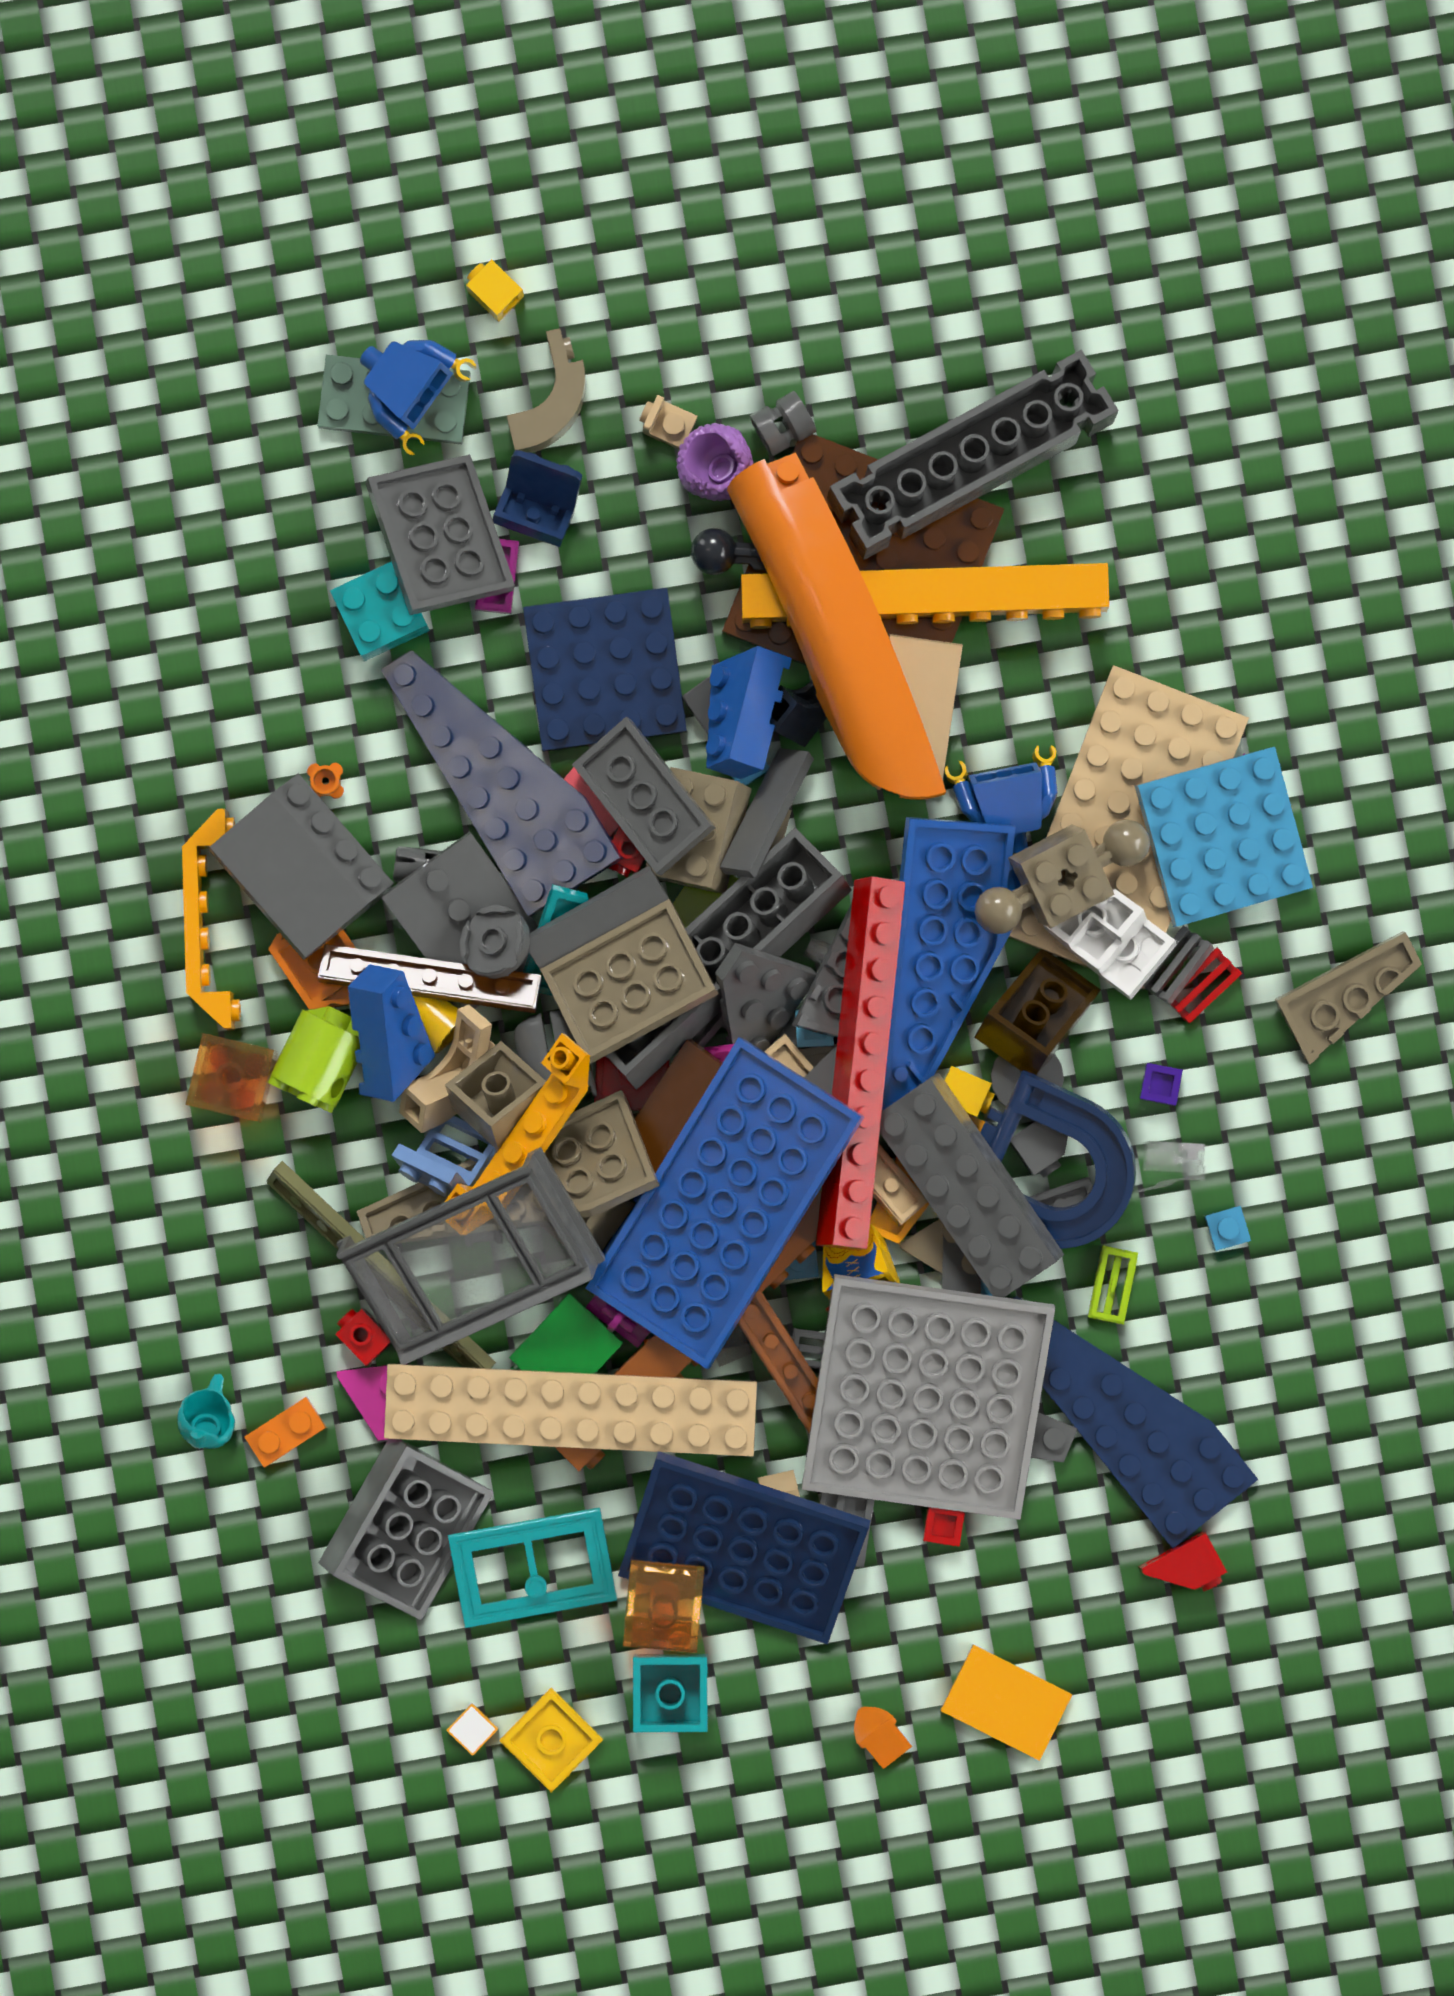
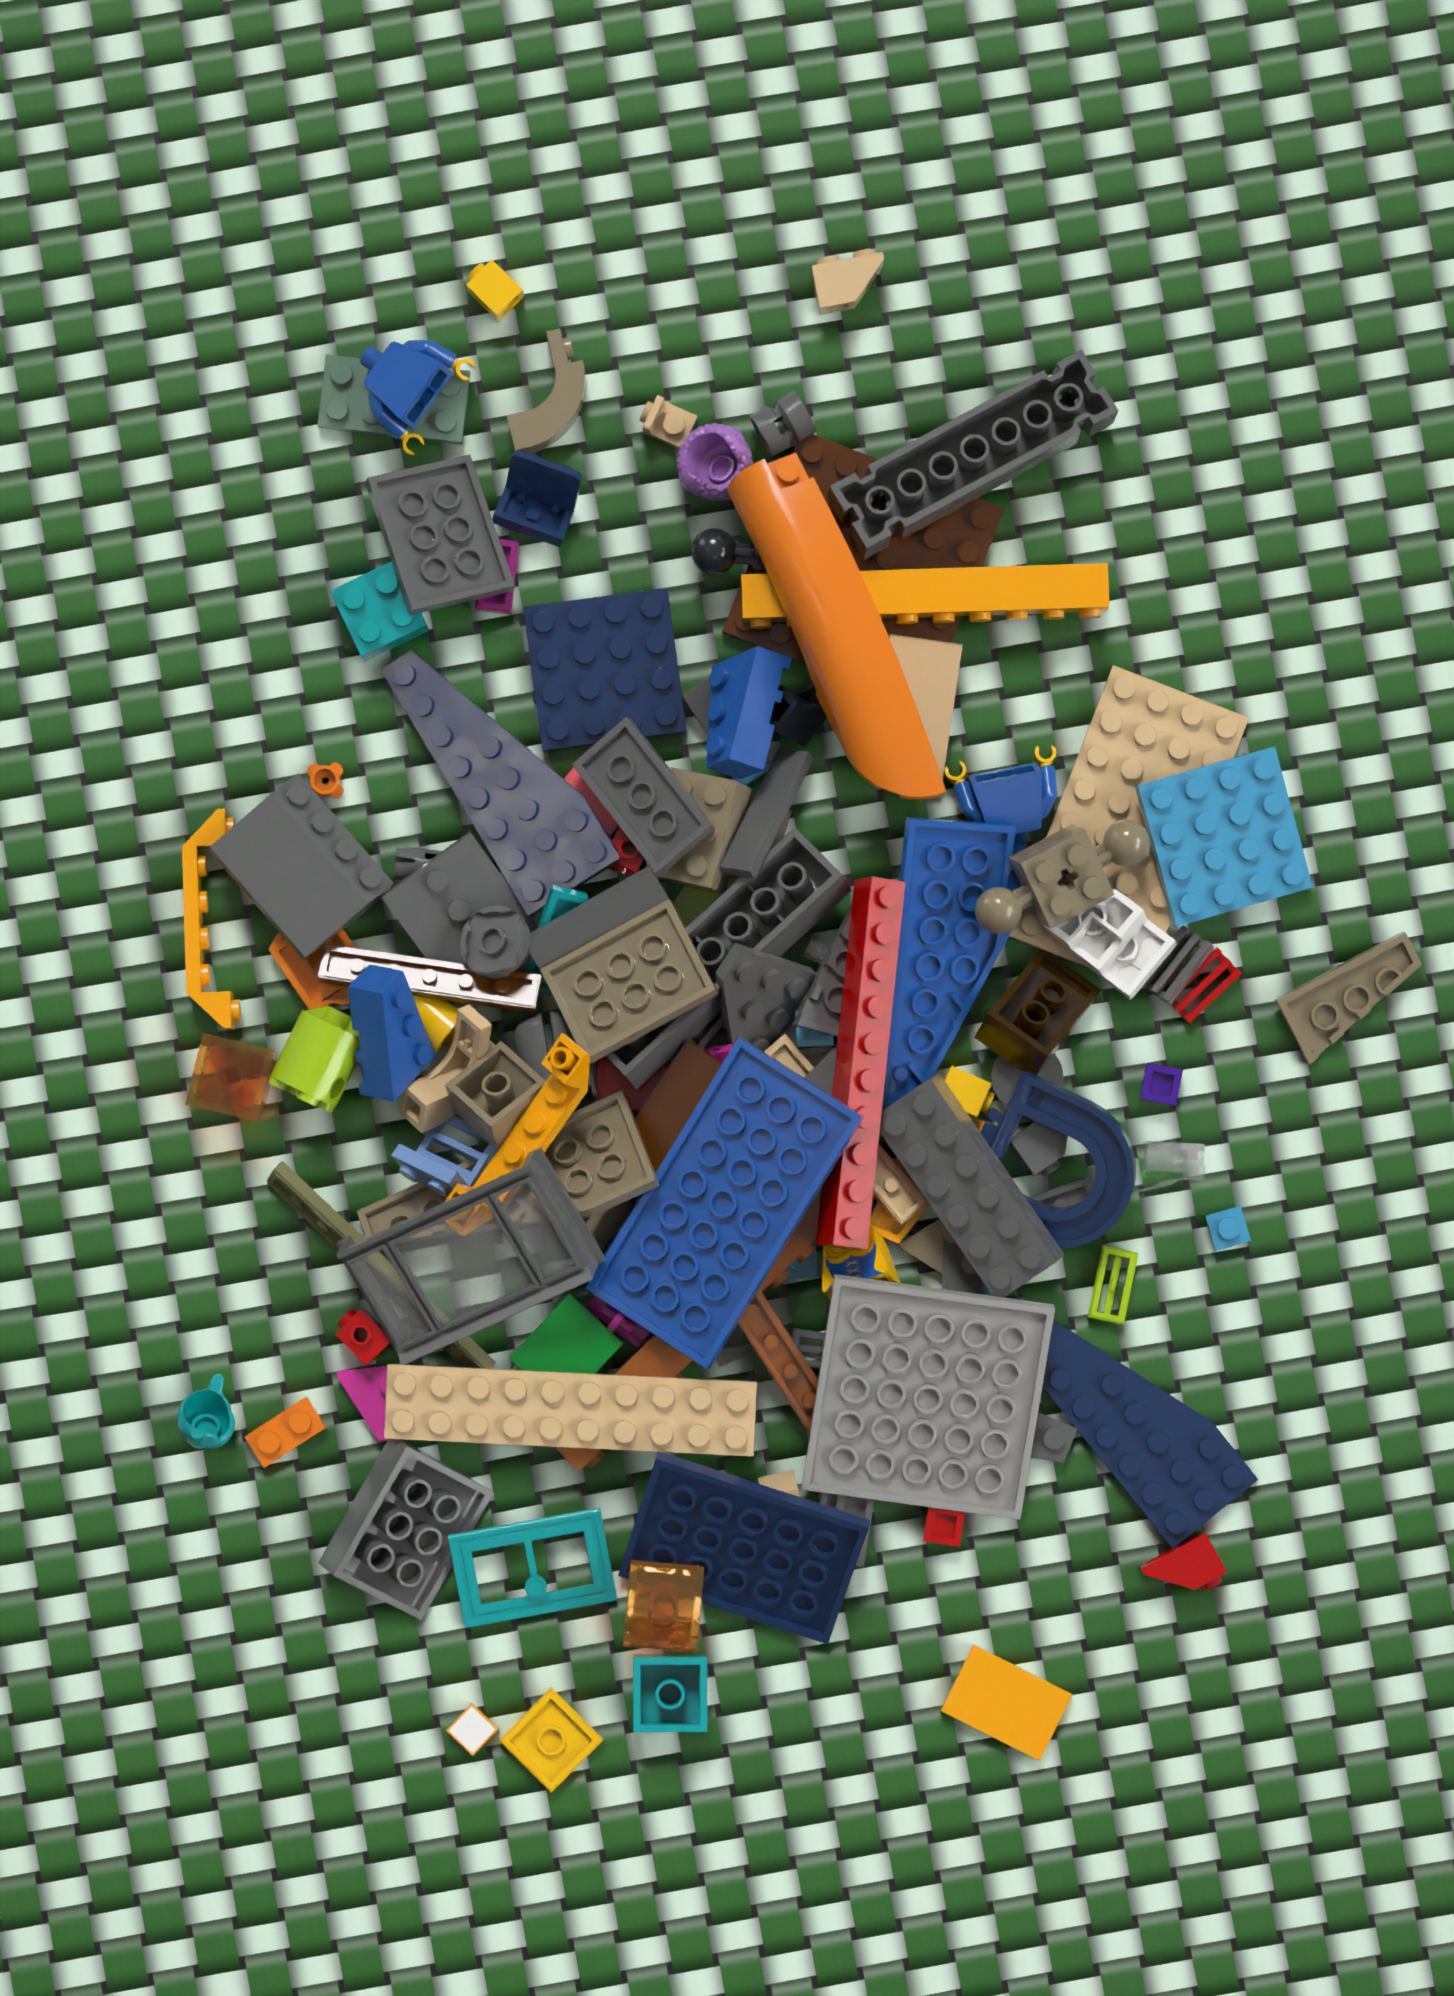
(844, 282): none -> tan slope
(879, 1735): orange tile -> none

